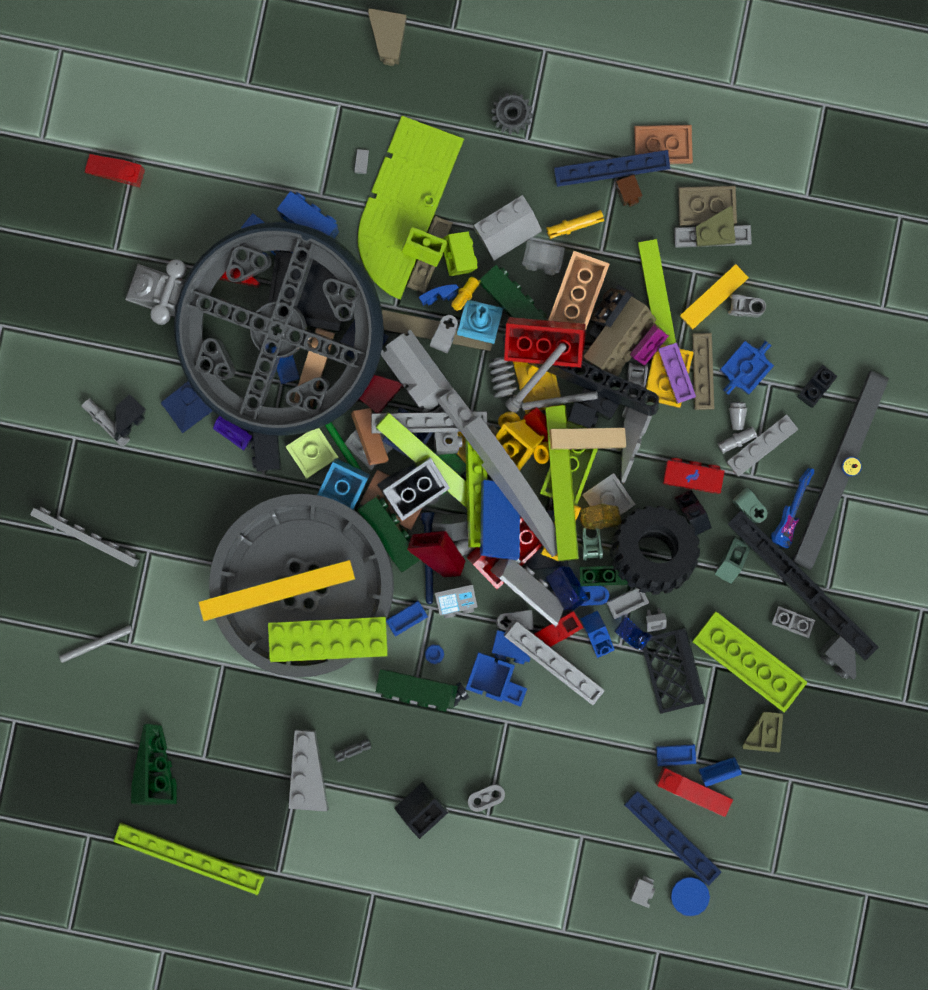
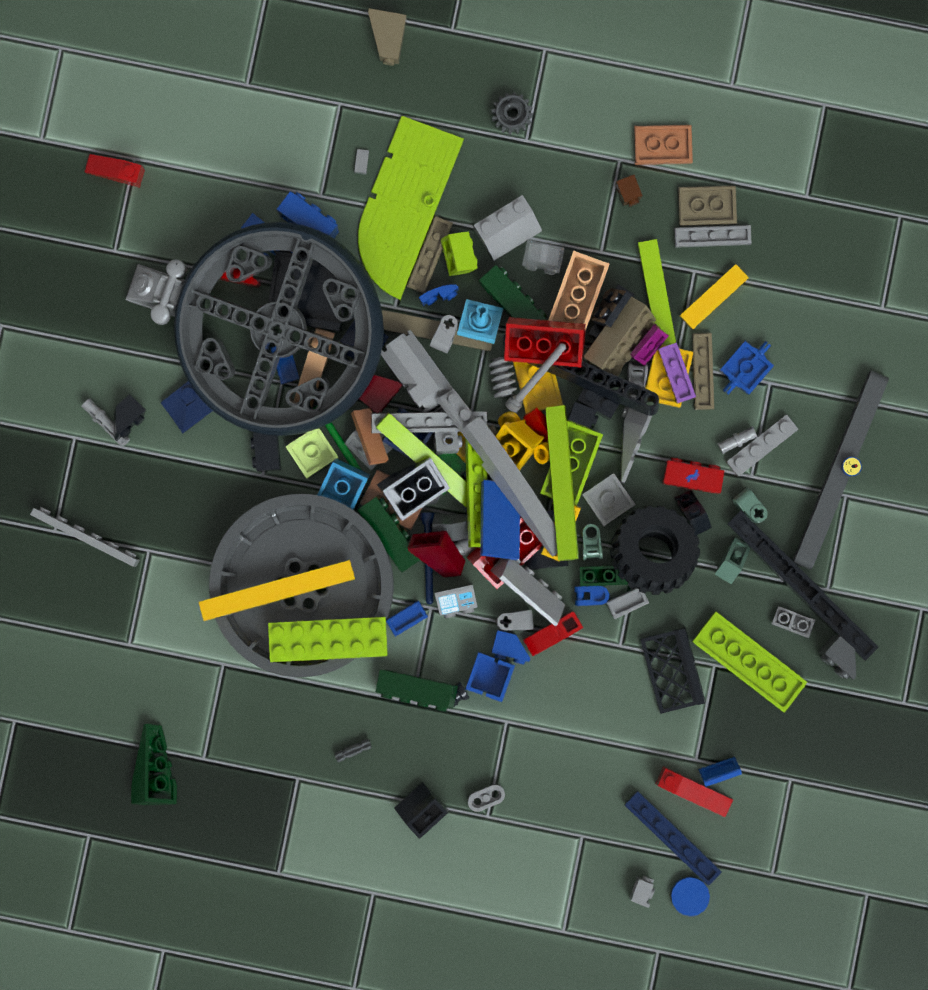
(96, 643): light grey bar -> none
(189, 858): lime tile -> none
(232, 432): dark purple plate -> none
(307, 779): light grey wedge -> none
(424, 246): lime brick -> none
(434, 654): blue tile -> none
(465, 293): yellow axle -> none
(515, 694): blue plate -> none
(554, 662): light grey plate -> none
(560, 400): light grey bar -> none
(567, 227): yellow pin -> none
(567, 588): clear blue brick -> none
(587, 438): tan tile -> none
(597, 634): blue slope -> none
(600, 516): clear yellow slope -> none
(612, 168): dark blue plate -> none
(632, 634): clear blue bracket -> none
(655, 622): light grey tile -> none
(676, 755): blue tile -> none
(716, 230): olive wing -> none
(737, 415): light grey cone -> none
(745, 306): light grey piece -> none
(765, 733): olive wing -> none
(785, 530): blue piece -> none
(817, 386): black slope -> none

